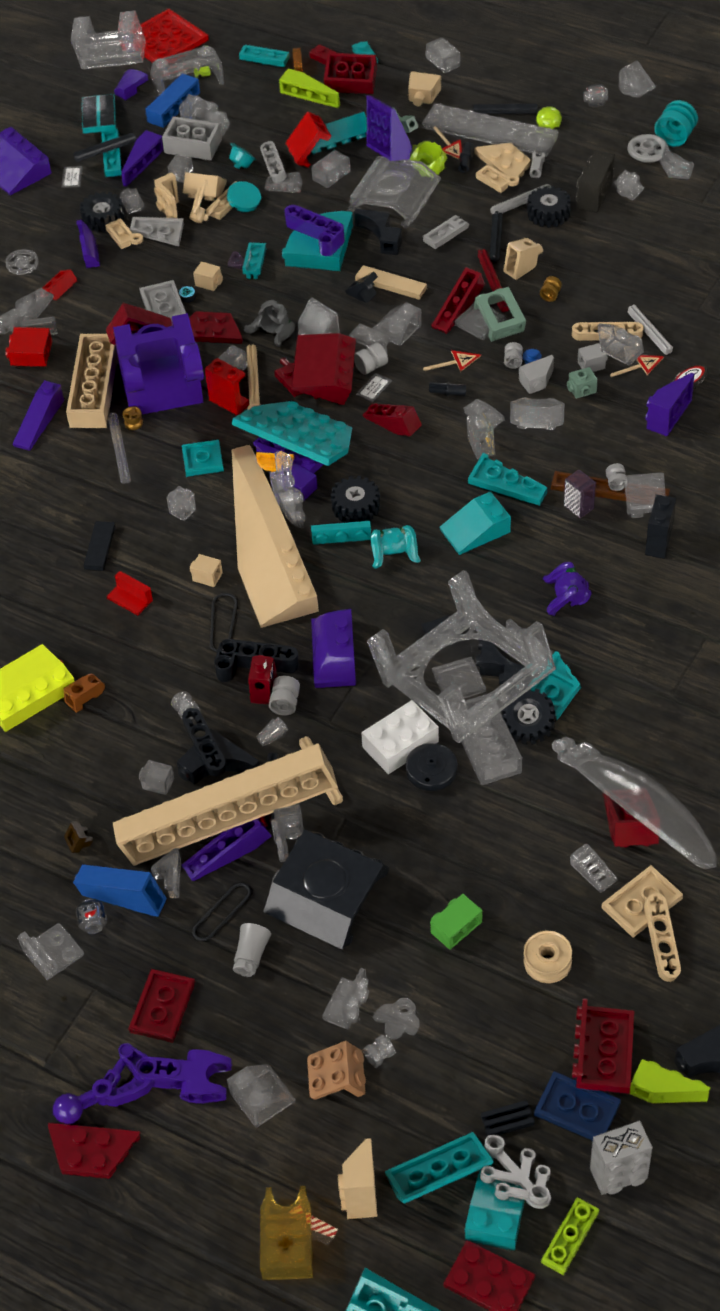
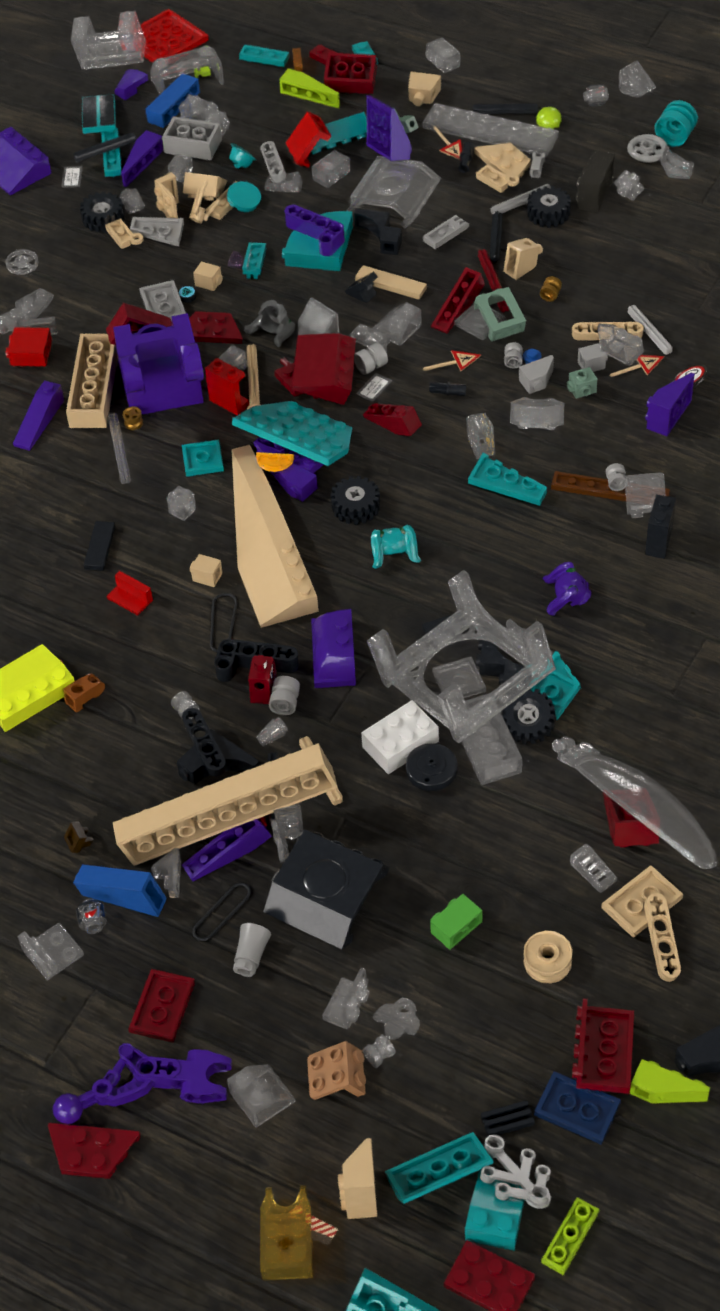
(60, 283): red slope -> none
(88, 245): dark purple slope -> none
(156, 777): clear brick -> none
(287, 496): clear slope -> none
(341, 532): teal plate -> none
(430, 155): lime hair -> none
(477, 523): teal slope -> none
(479, 406): clear slope -> none
(579, 493): panel -> none
(620, 1158): light grey brick -> none

